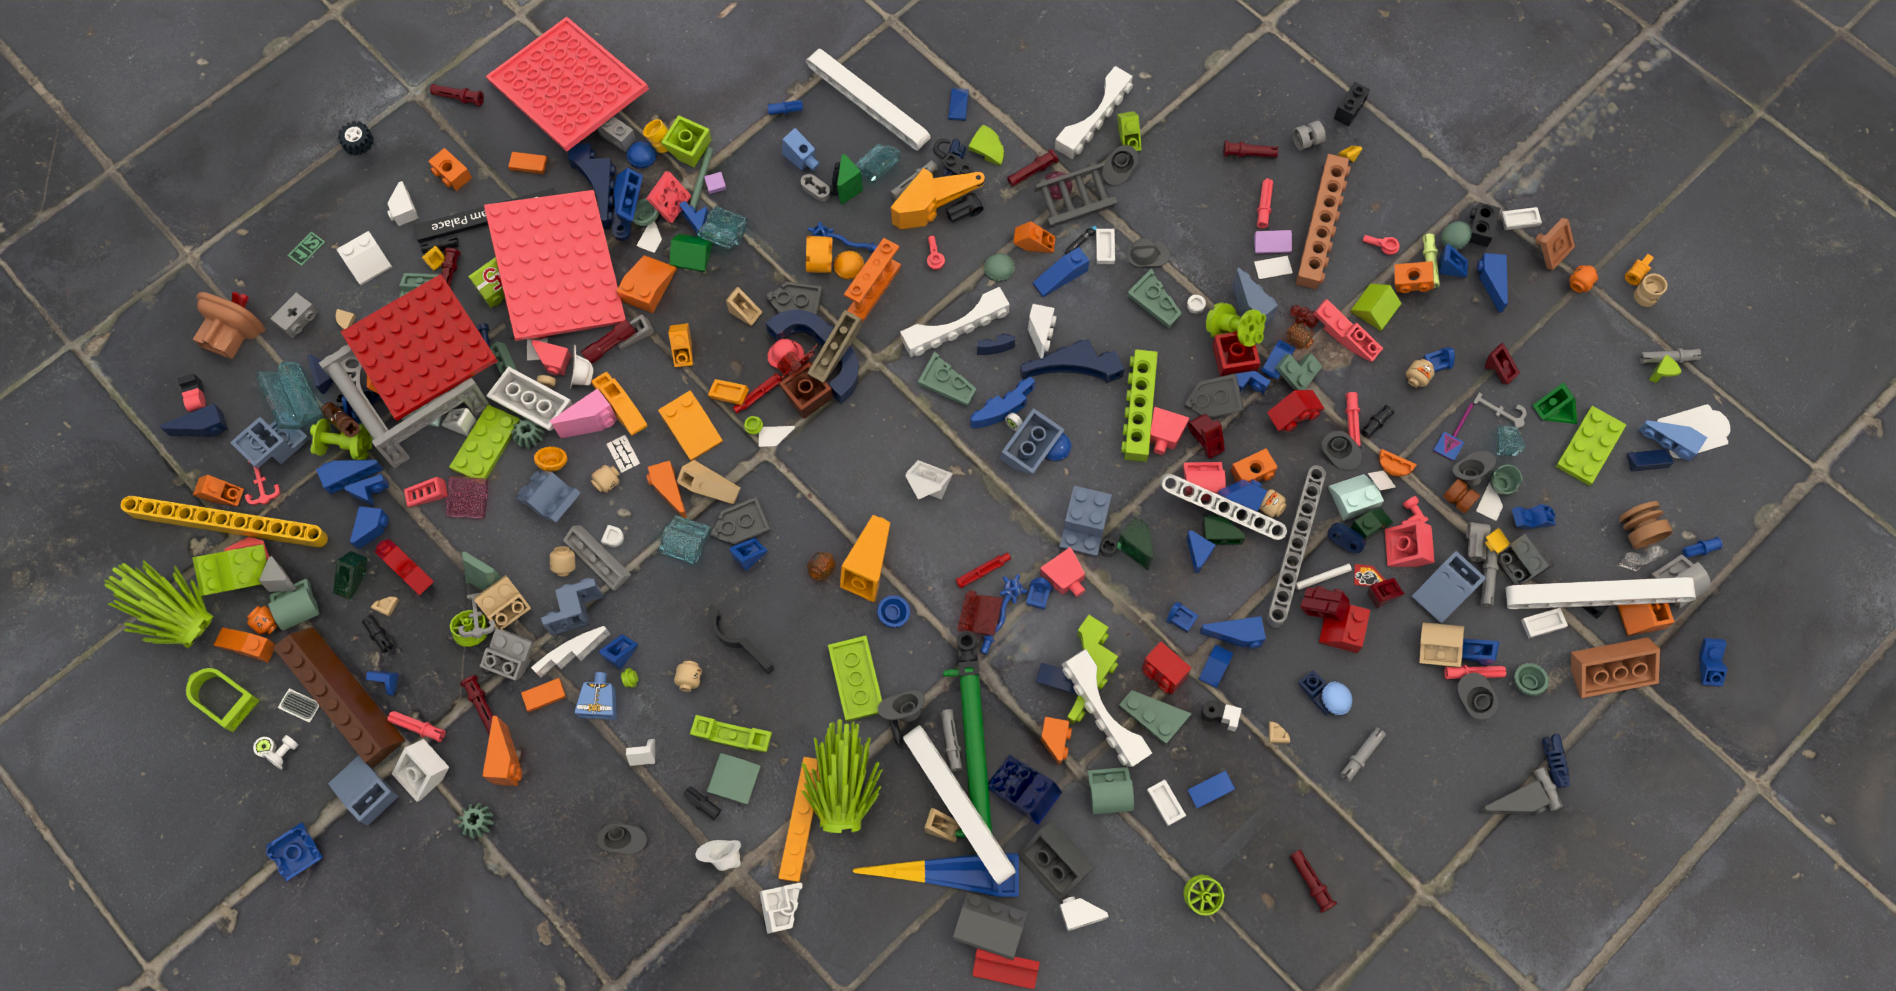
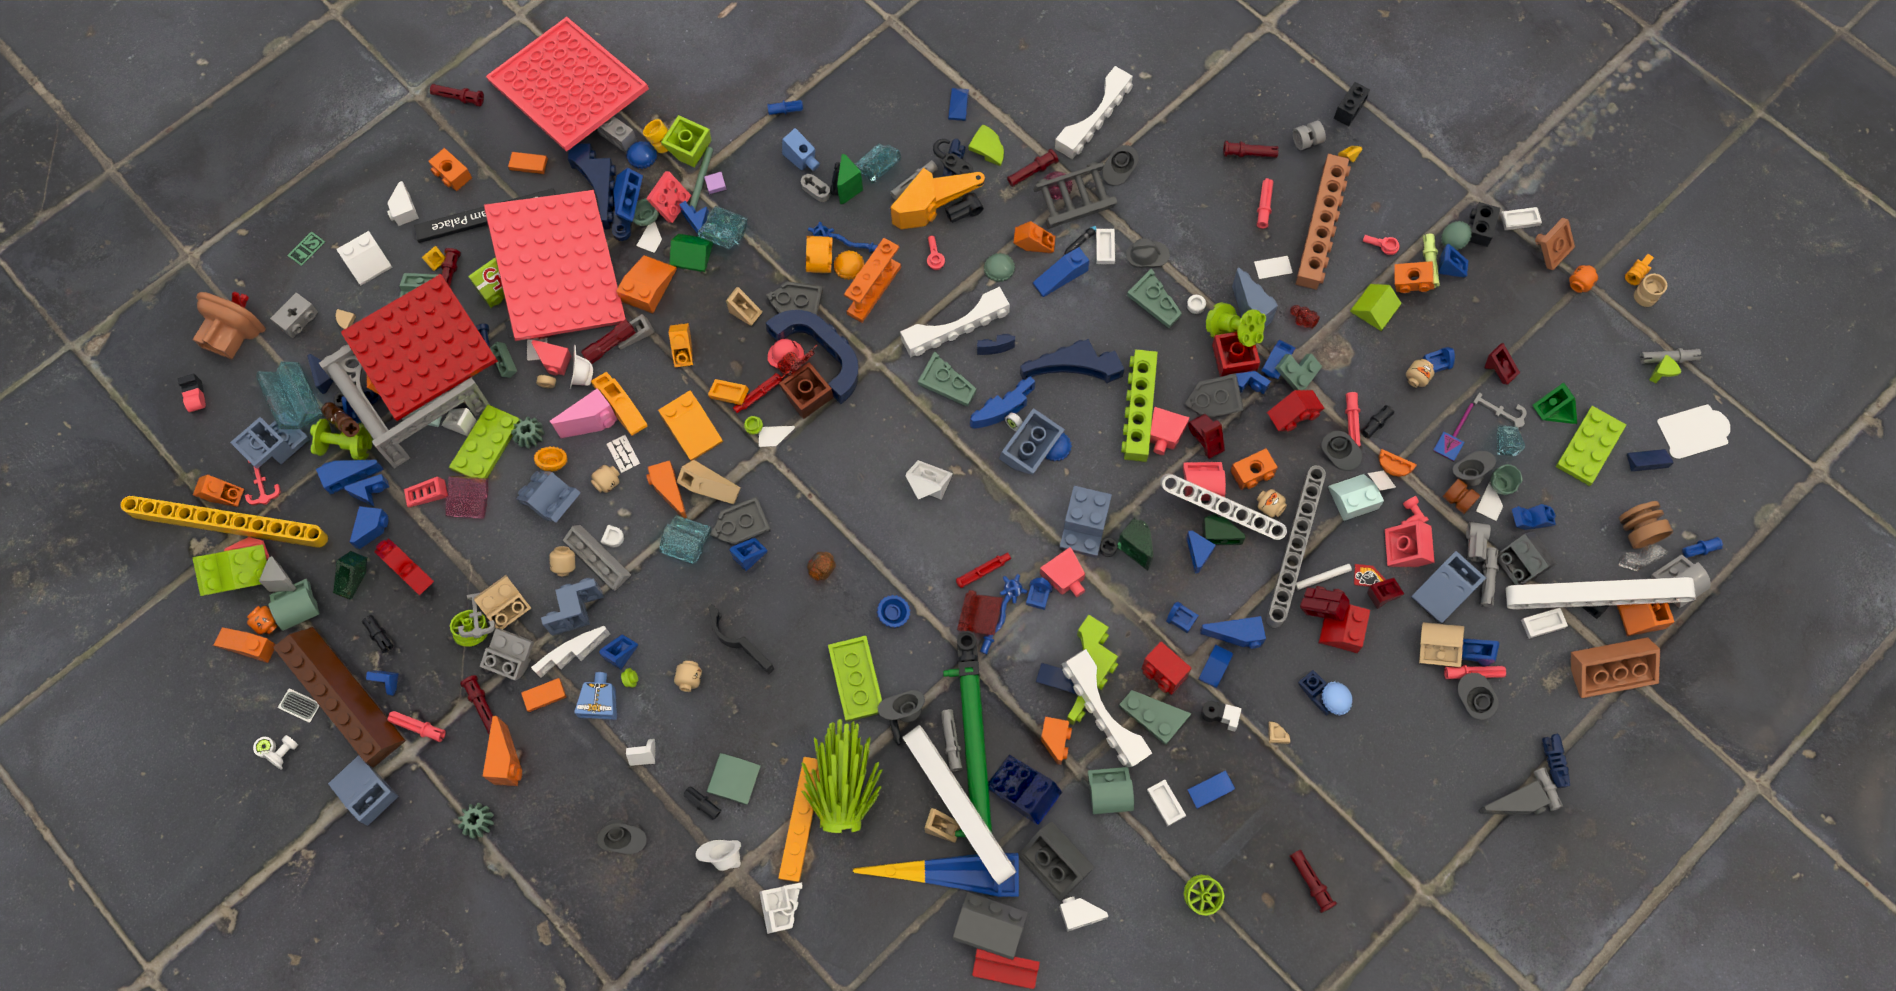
(170, 610): lime plant -> none
(202, 422): dark blue slope -> none
(237, 712): lime window -> none
(293, 851): blue slope -> none
(355, 138): black wheel -> none
(385, 605): tan tile -> none
(419, 769): white slope -> none
(441, 244): black pin -> none
(478, 573): sand green slope -> none
(528, 398): white slope -> none
(731, 735): lime slope -> none
(835, 346): dark tan slope -> none
(865, 561): light orange slope -> none
(868, 99): white beam -> none
(1039, 327): white slope -> none
(1129, 129): lime slope -> none
(1245, 493): blue slope -> none
(1273, 241): lavender slope -> none
(1300, 336): clear orange head -> none
(1346, 333): coral slope -> none
(1346, 538): dark blue plate -> none
(1358, 760): light grey pin -> none
(1372, 523): dark green slope -> none
(1493, 275): blue slope -> none
(1497, 541): yellow slope -> none
(1531, 679): sand green hat -> none
(1677, 438): medium blue slope -> none
(1711, 665): blue slope -> none

